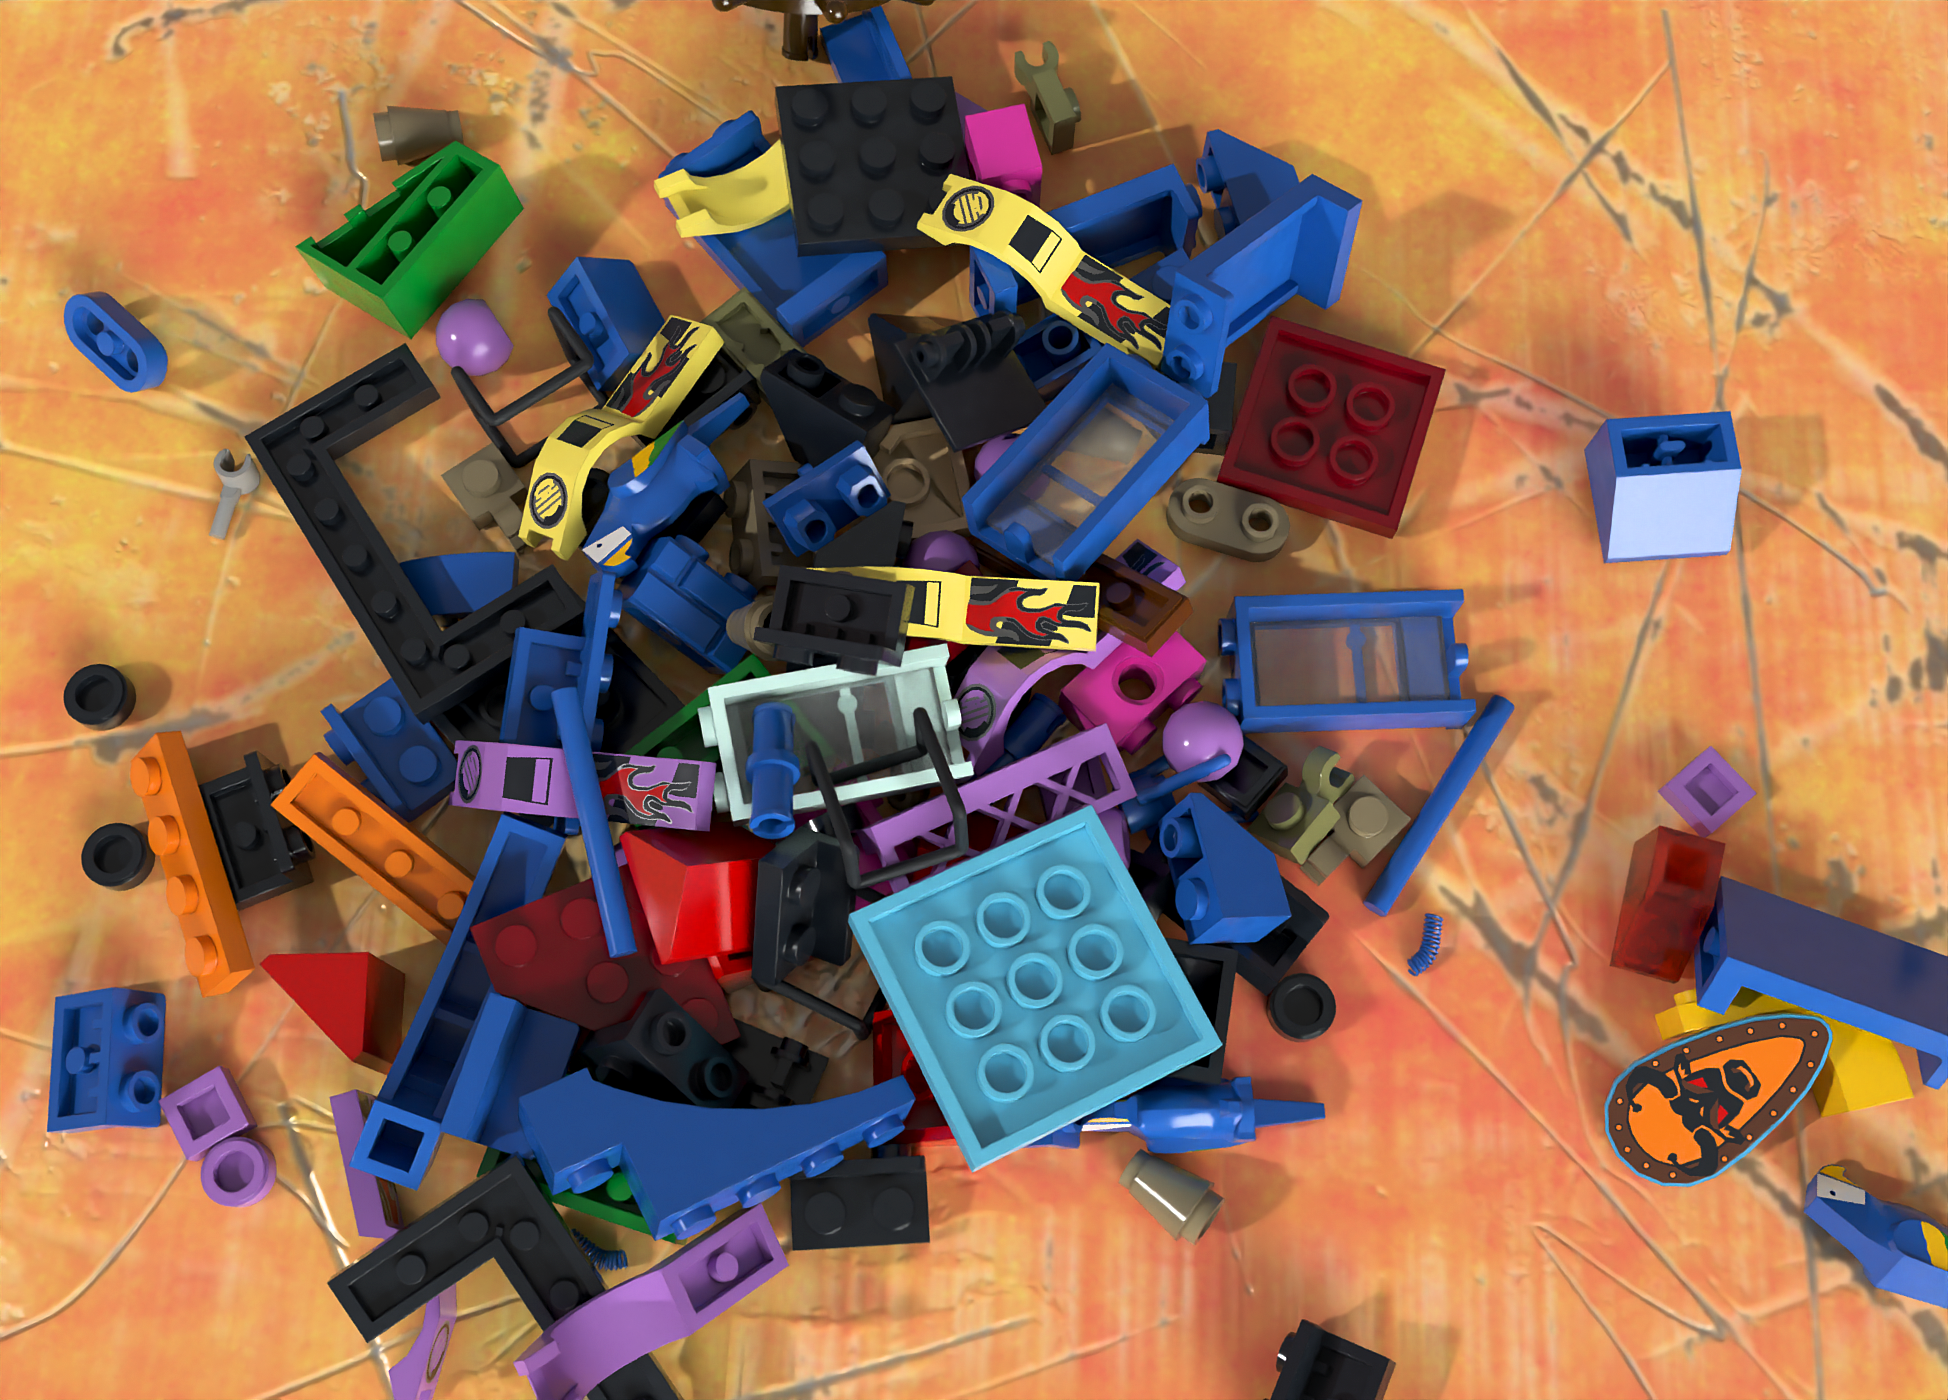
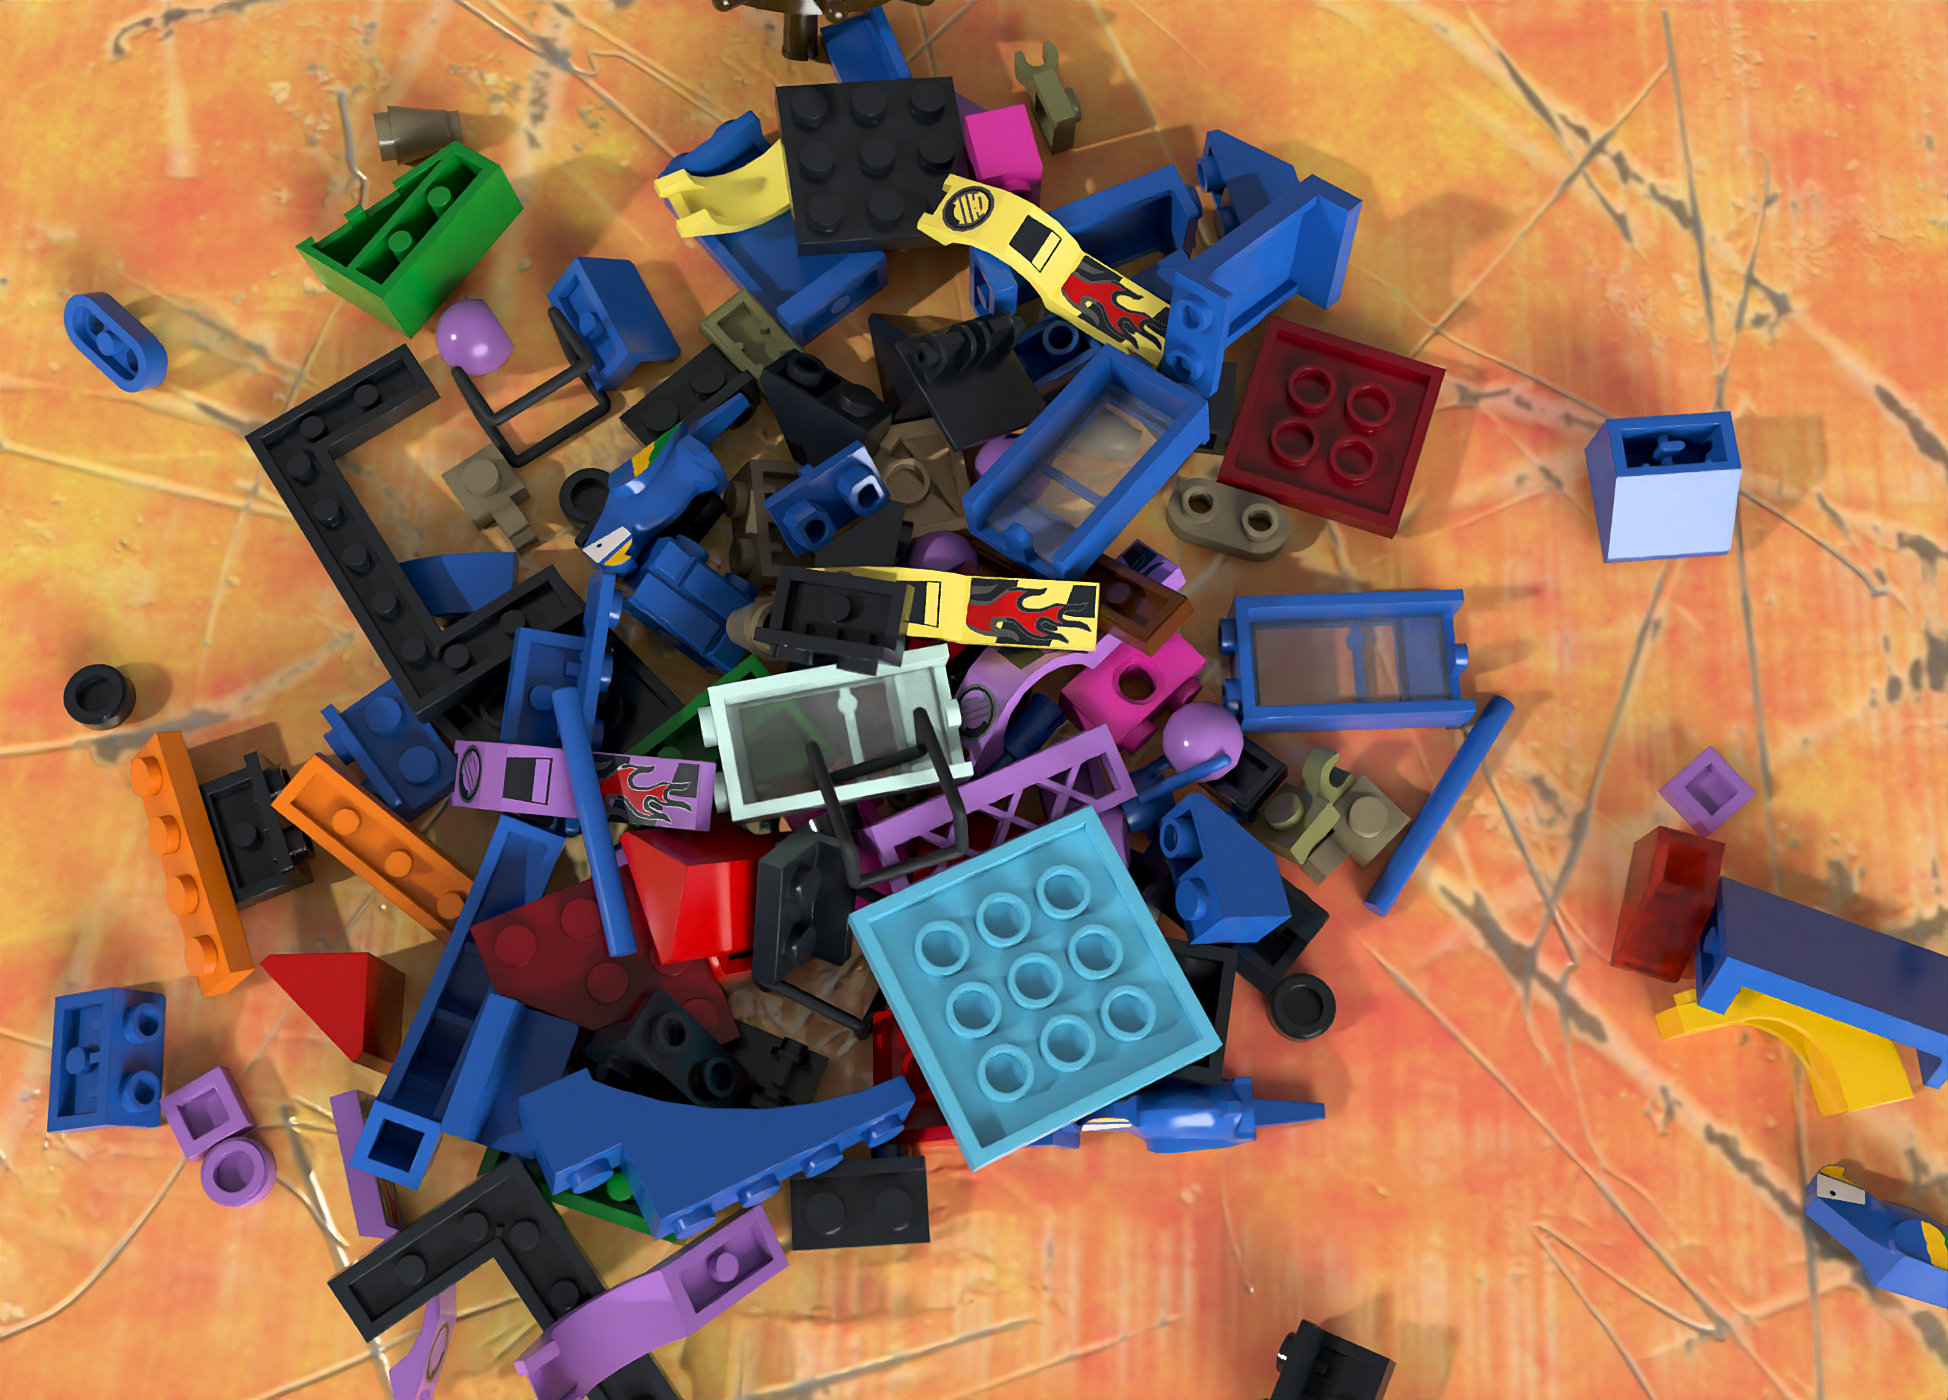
(117, 857): black tile -> none
(234, 485): light grey hand -> none
(611, 1259): blue leg -> none
(637, 407): light yellow piece -> none
(772, 770): blue pin -> none
(1172, 1195): dark tan cone -> none
(1420, 958): blue leg -> none
(1713, 1095): shield -> none

